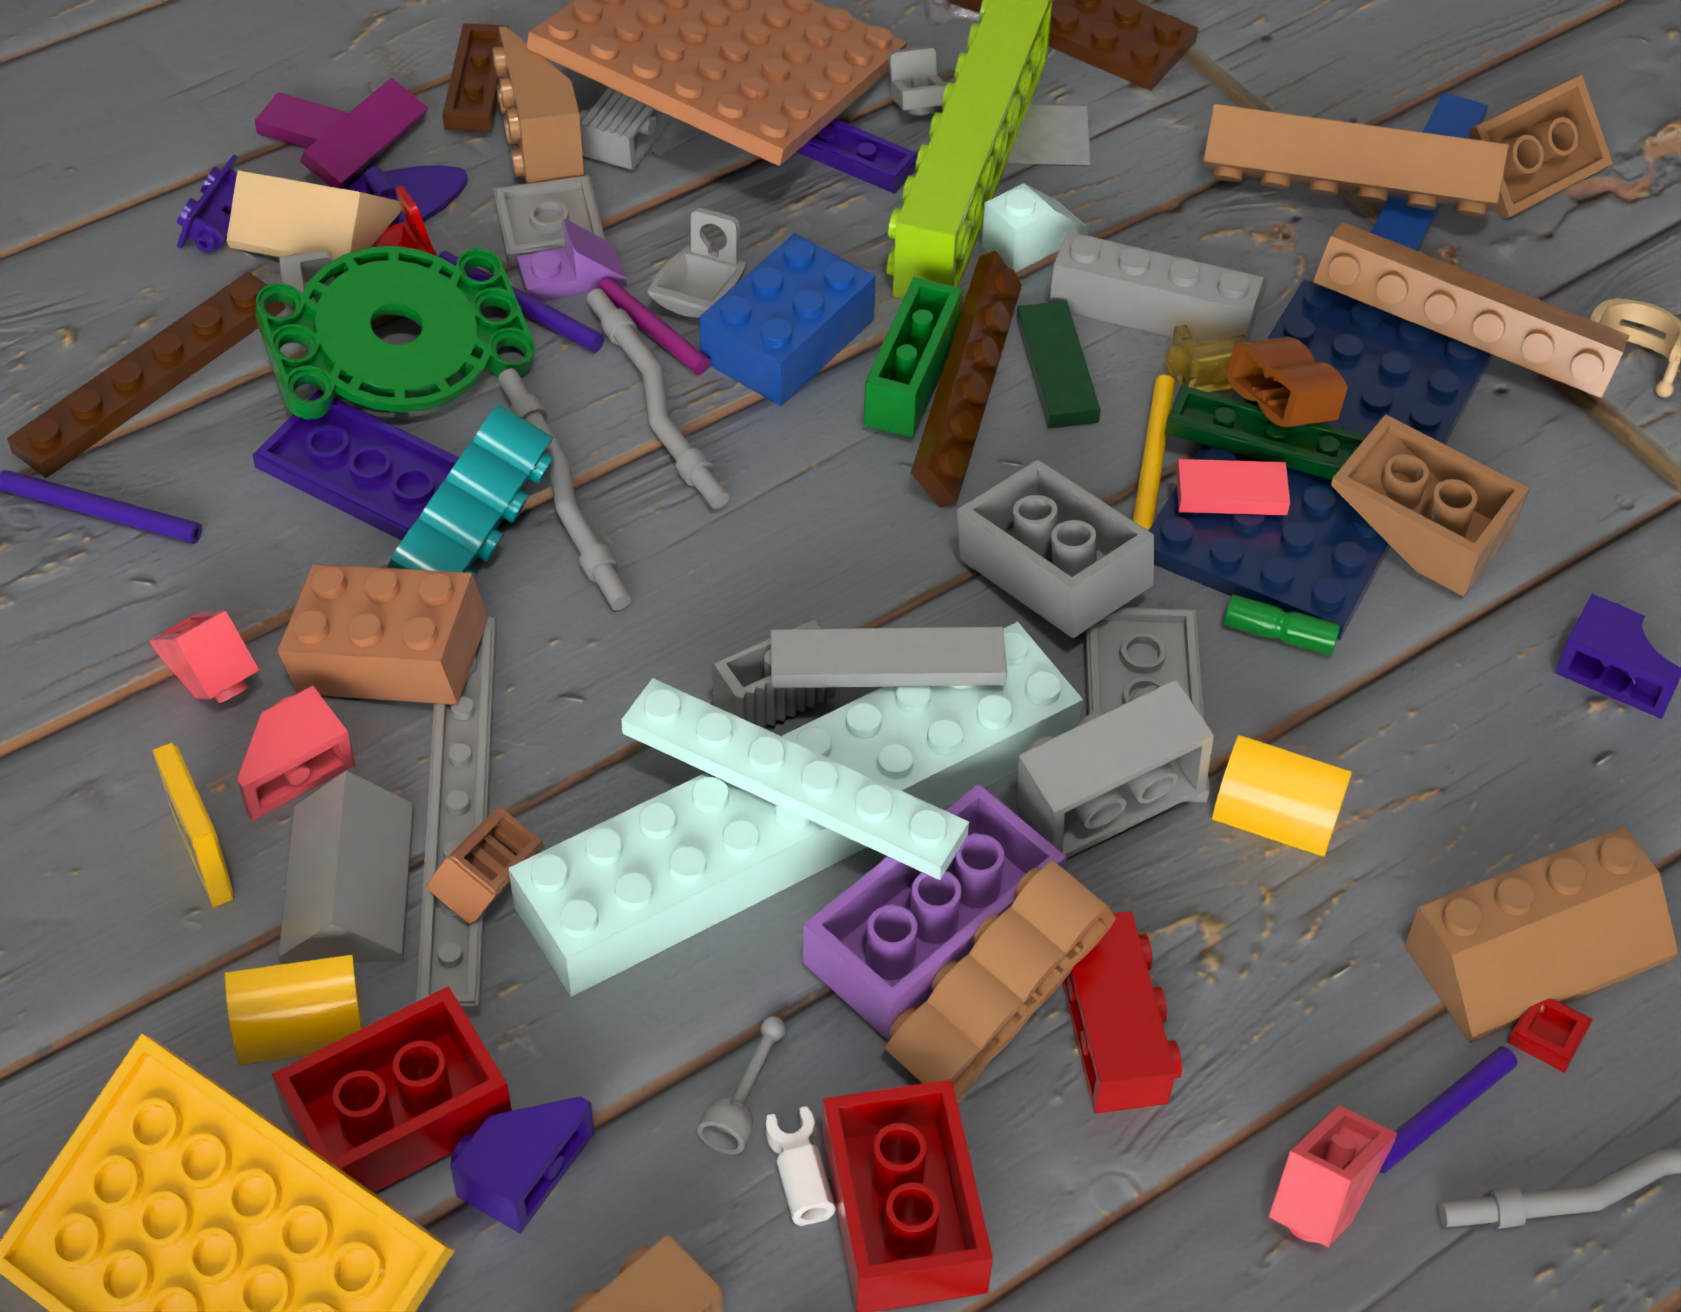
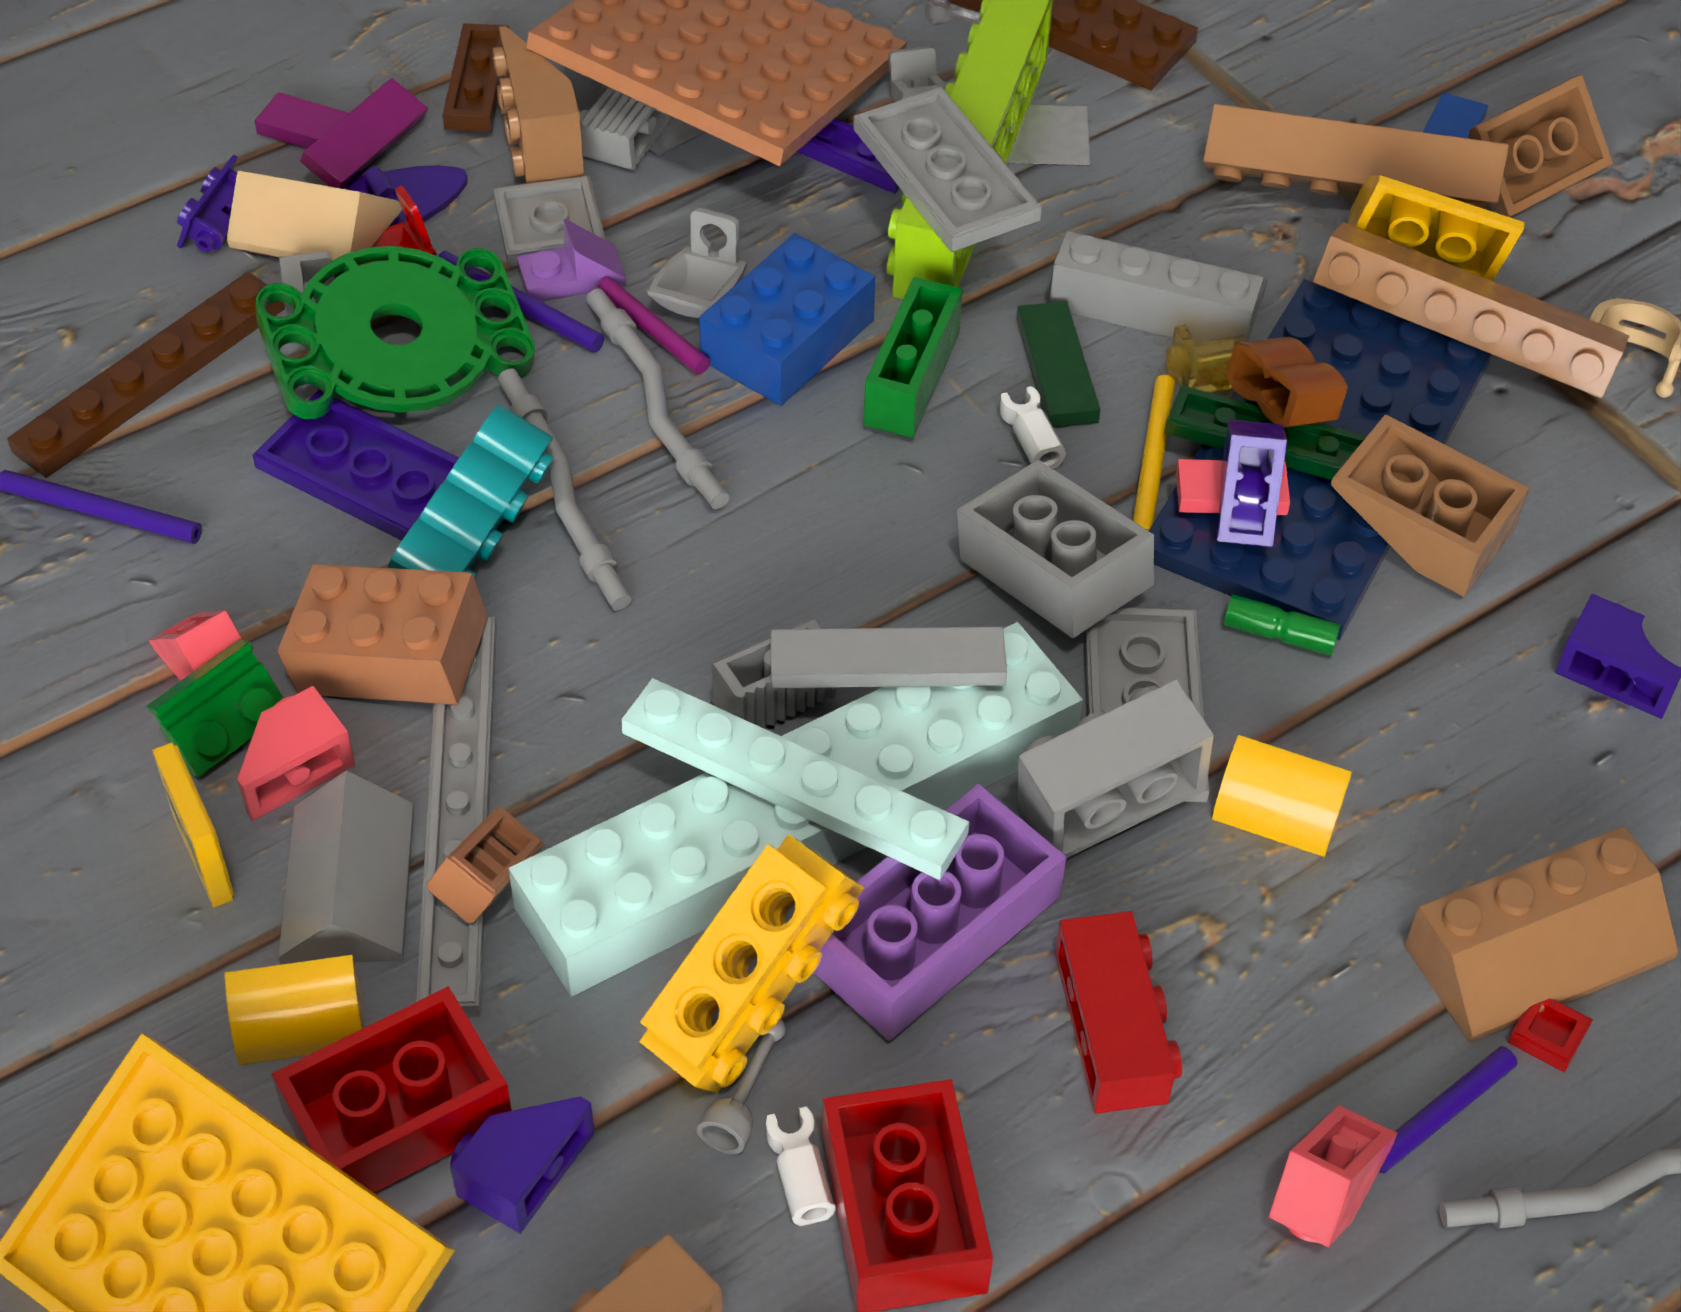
(216, 707): none -> green plate
(718, 965): none -> yellow brick
(947, 169): none -> light grey tile
(966, 380): reddish brown plate -> none
(1002, 980): medium nougat brick -> none
(1026, 226): light aqua slope -> none
(1033, 429): none -> white bar
(1251, 482): none -> arch
(1435, 225): none -> yellow slope

